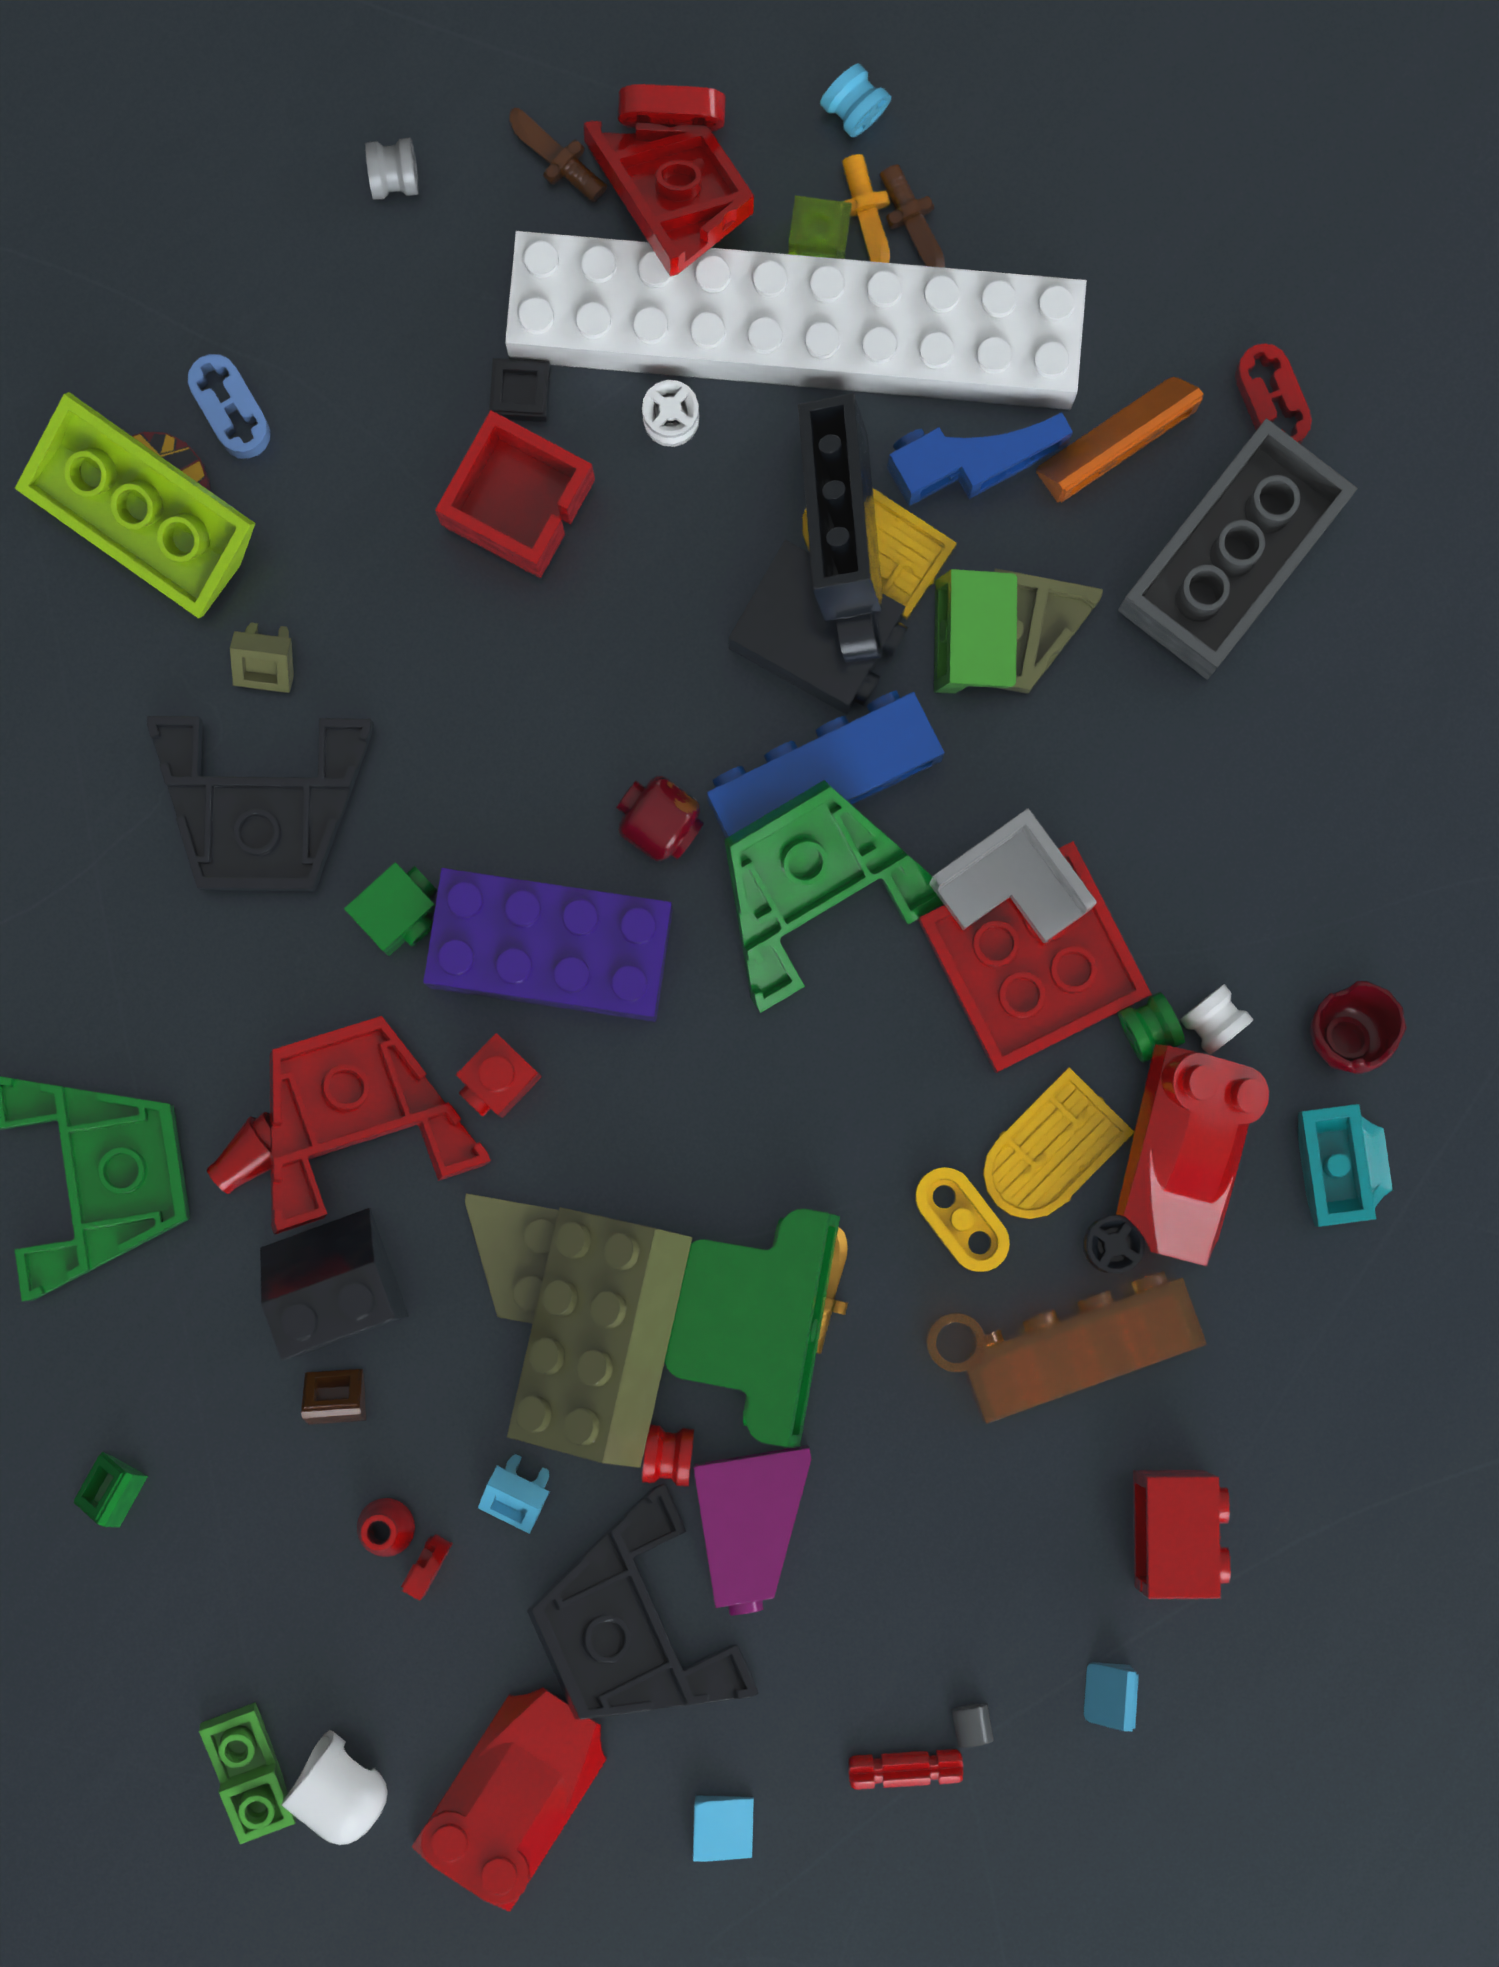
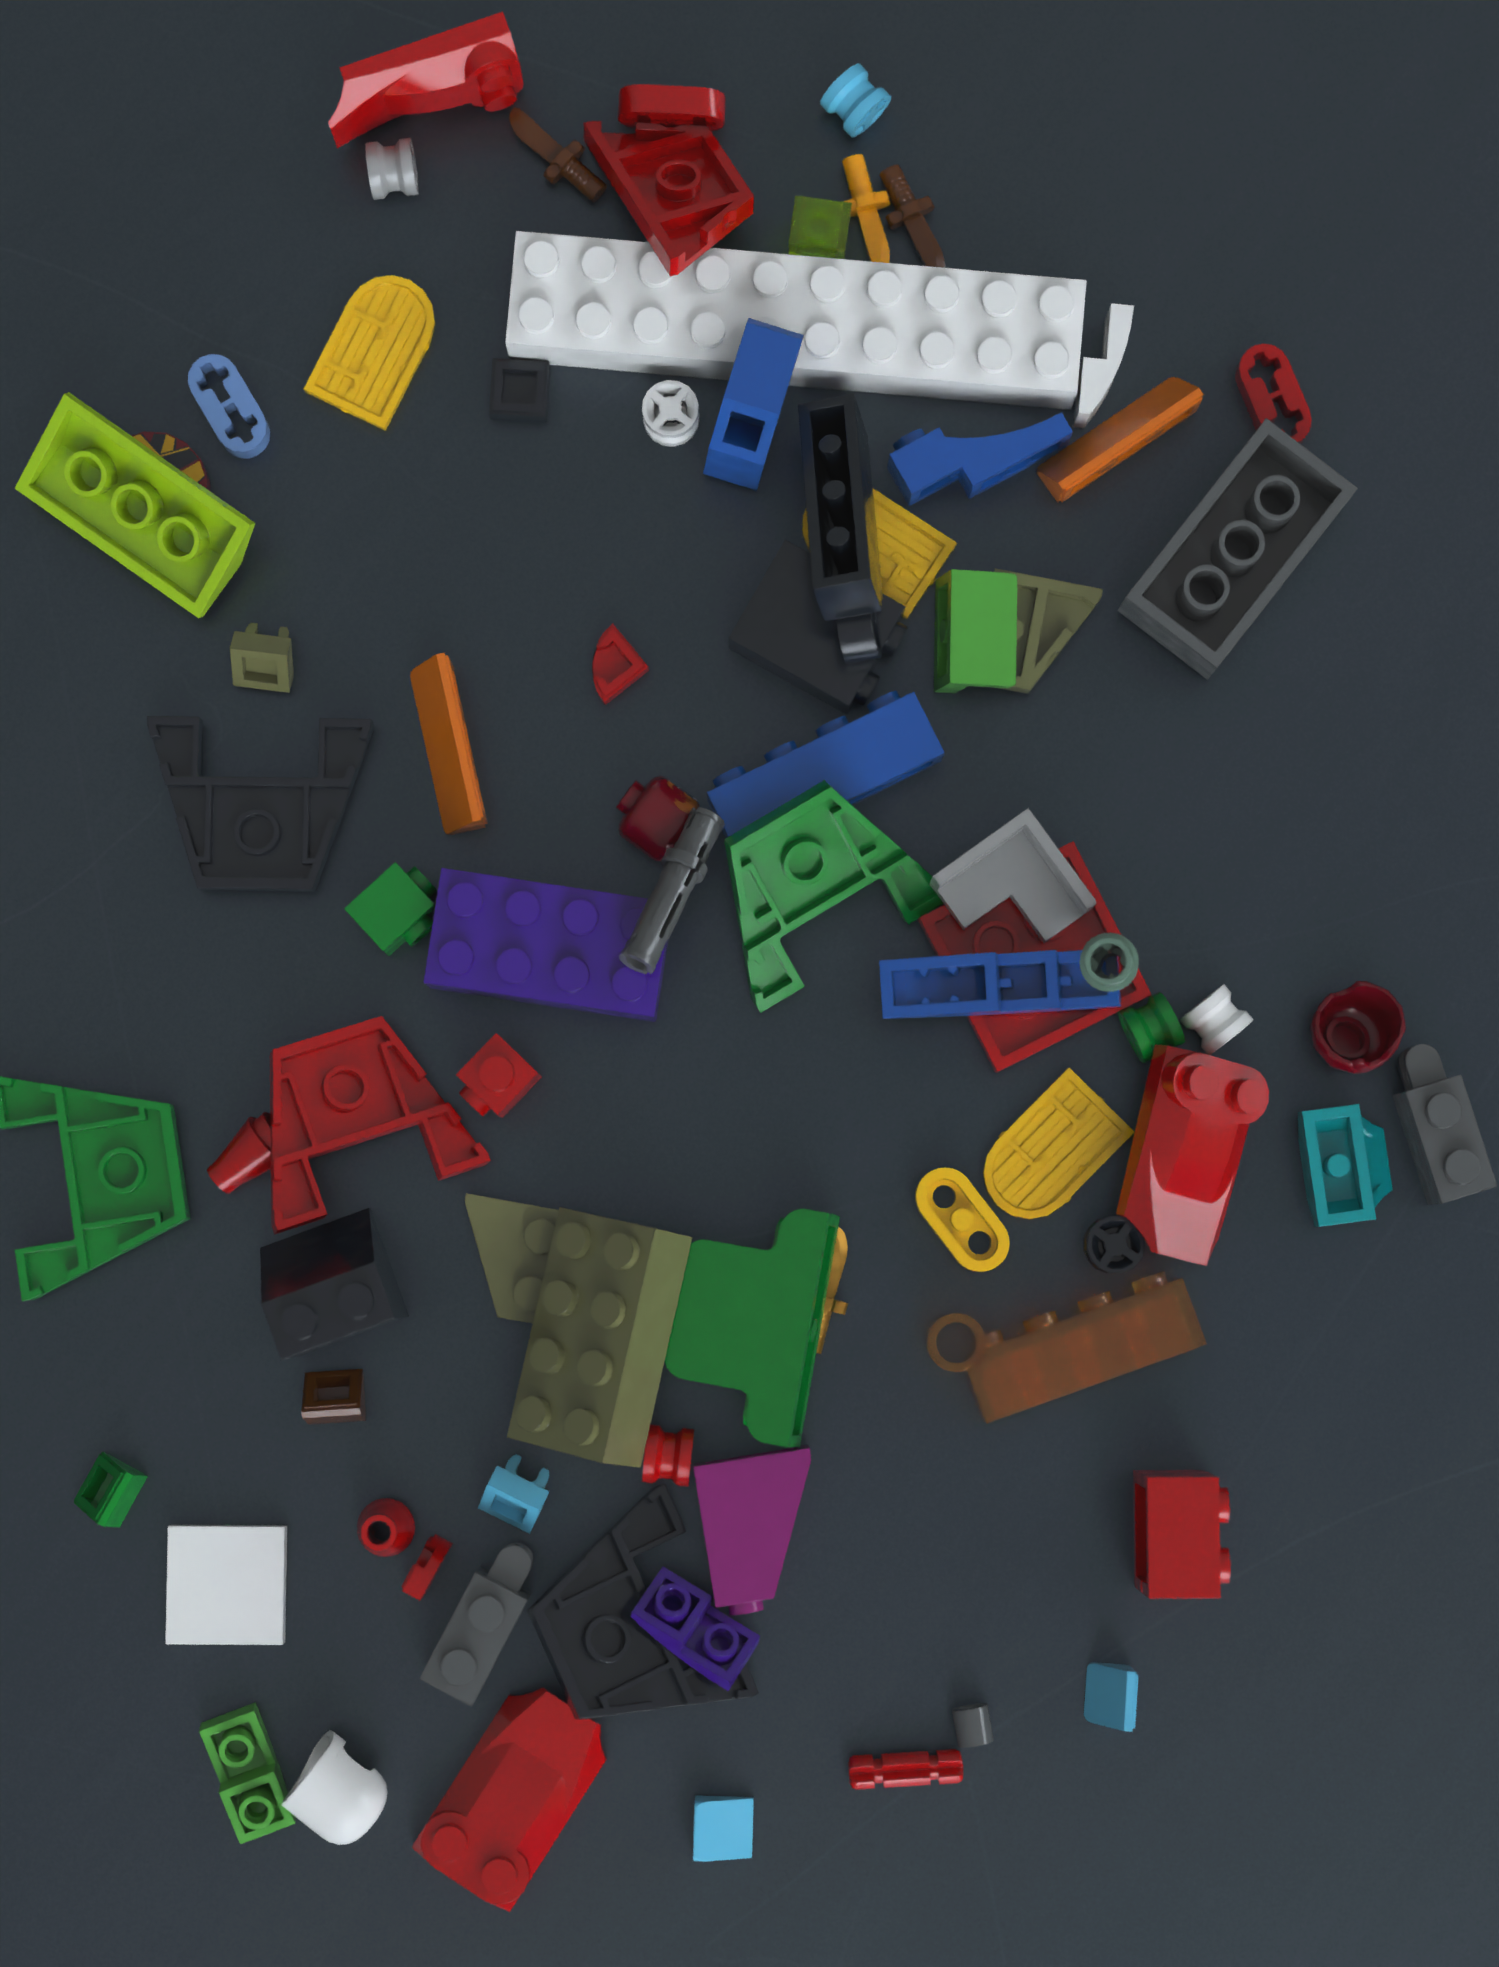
(226, 1584): none -> white tile
(374, 349): none -> yellow window
(430, 75): none -> red slope
(448, 745): none -> orange slope
(480, 1625): none -> dark grey brick
(515, 494): red piece -> none
(615, 665): none -> red tile
(682, 869): none -> dark grey pin
(693, 1630): none -> dark purple slope
(752, 404): none -> blue slope
(990, 984): none -> blue slope
(1098, 374): none -> white slope
(1101, 948): none -> sand green cone
(1440, 1128): none -> dark grey brick

